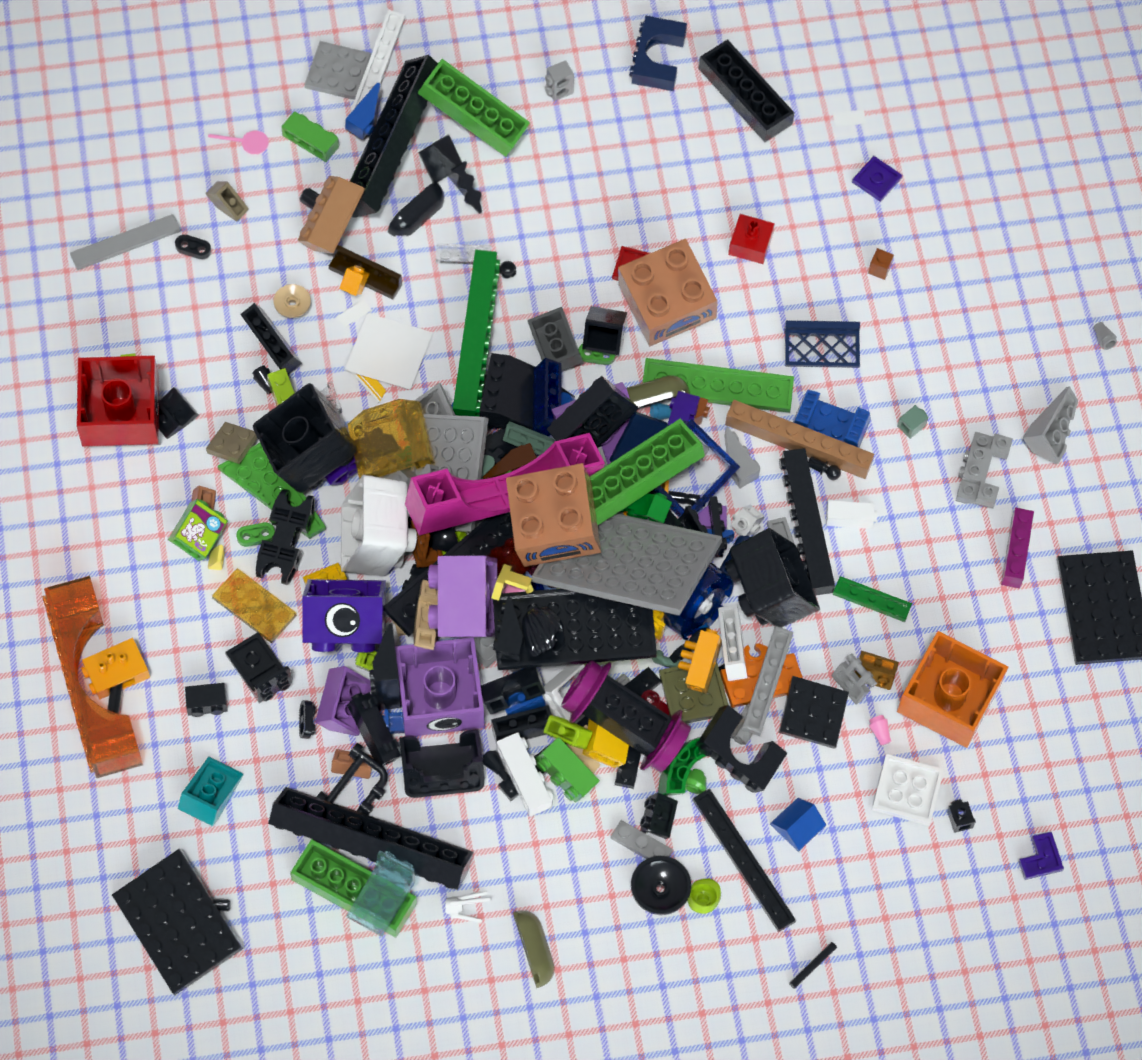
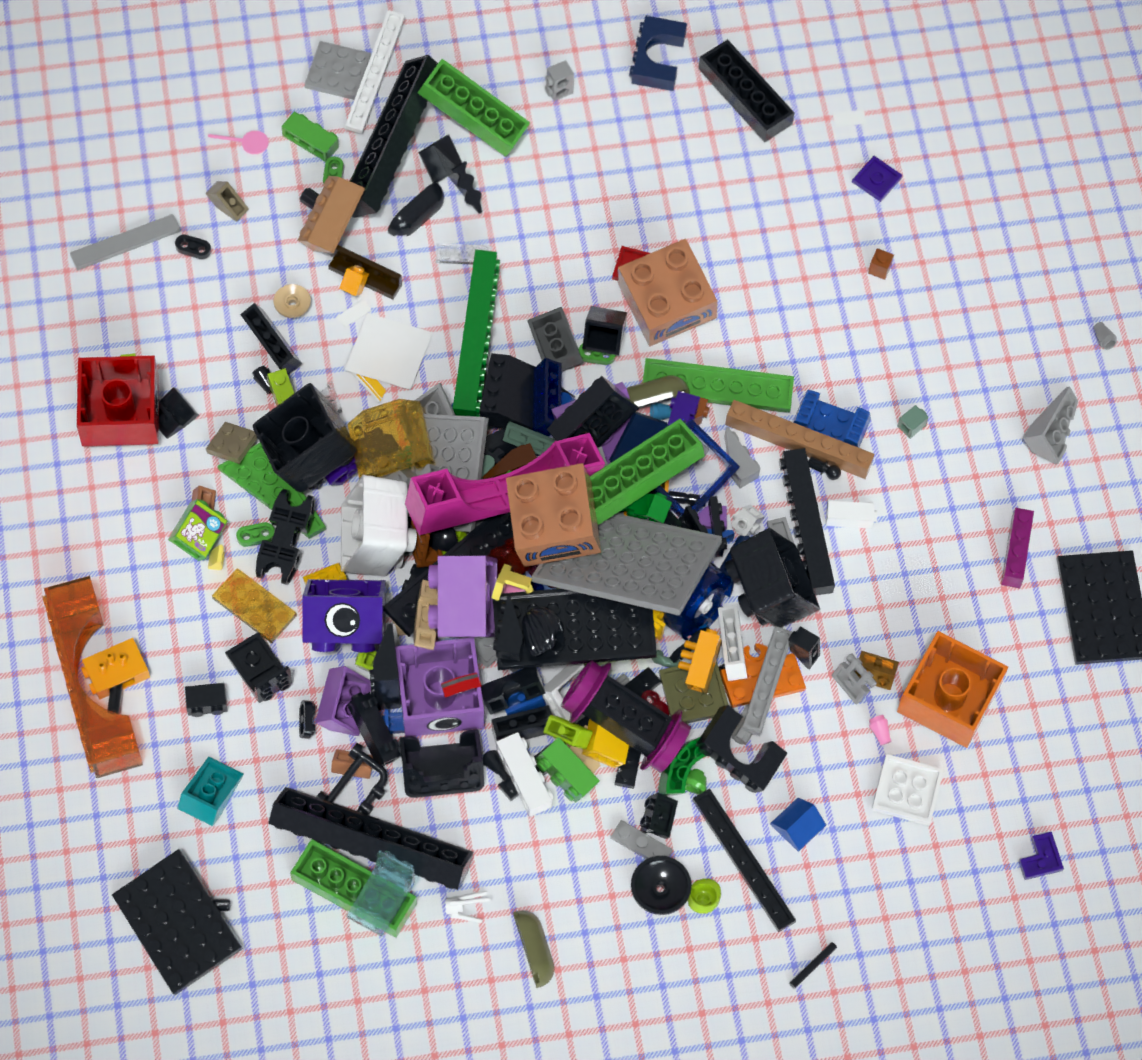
(333, 162): none -> bright green plate
(362, 118): blue slope -> none
(460, 684): none -> red sticker
(507, 265): black plate -> none
(751, 239): red brick -> none
(805, 646): none -> black slope
(813, 712): black plate -> none
(825, 328): dark blue fence -> none
(872, 599): green tile -> none
(960, 822): black brick -> none
(973, 475): light grey bracket -> none

